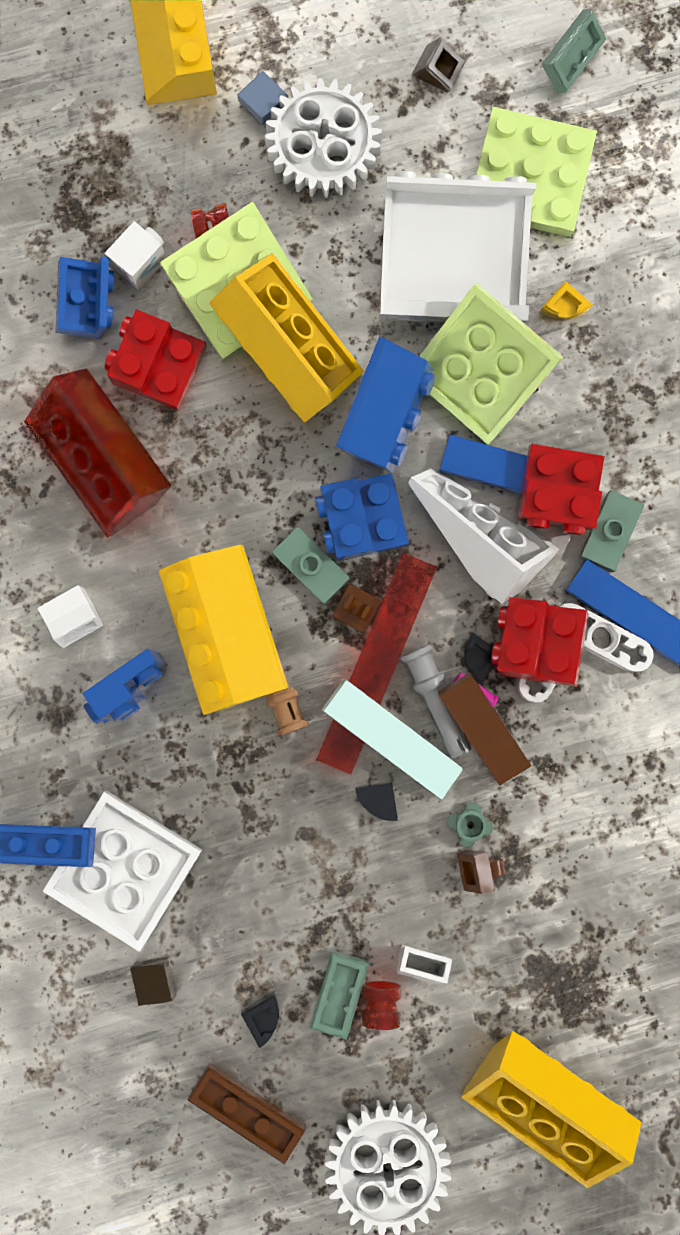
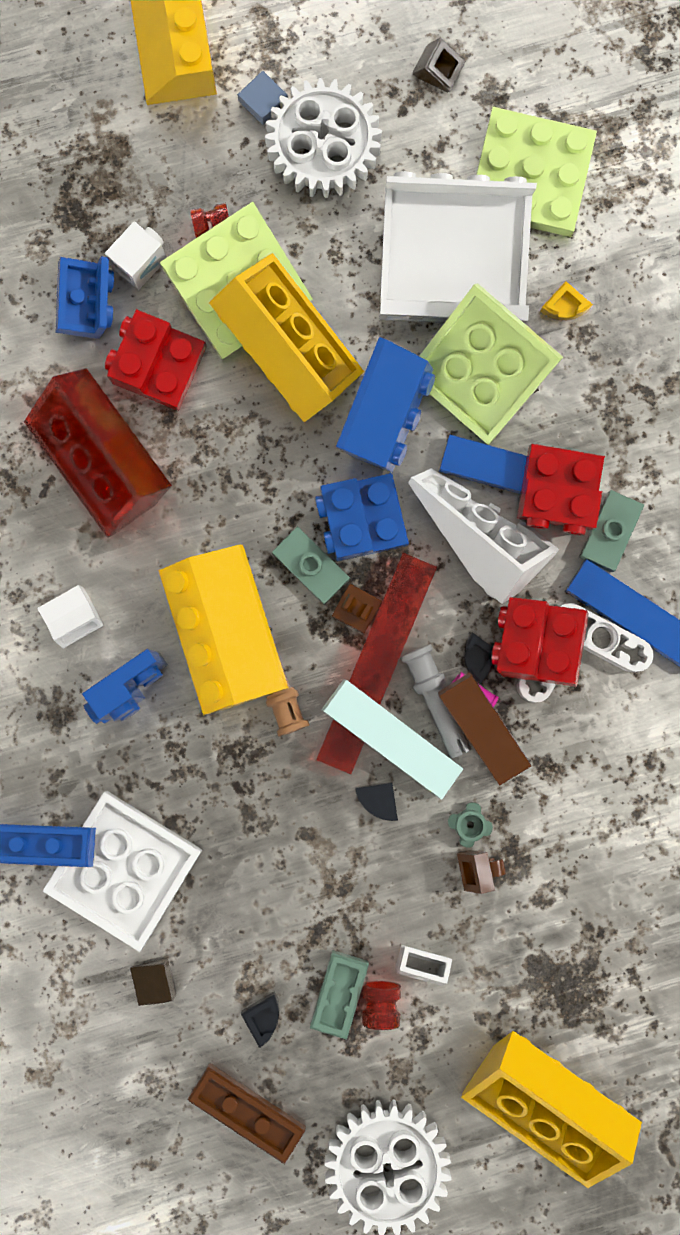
(574, 51): sand green plate -> none

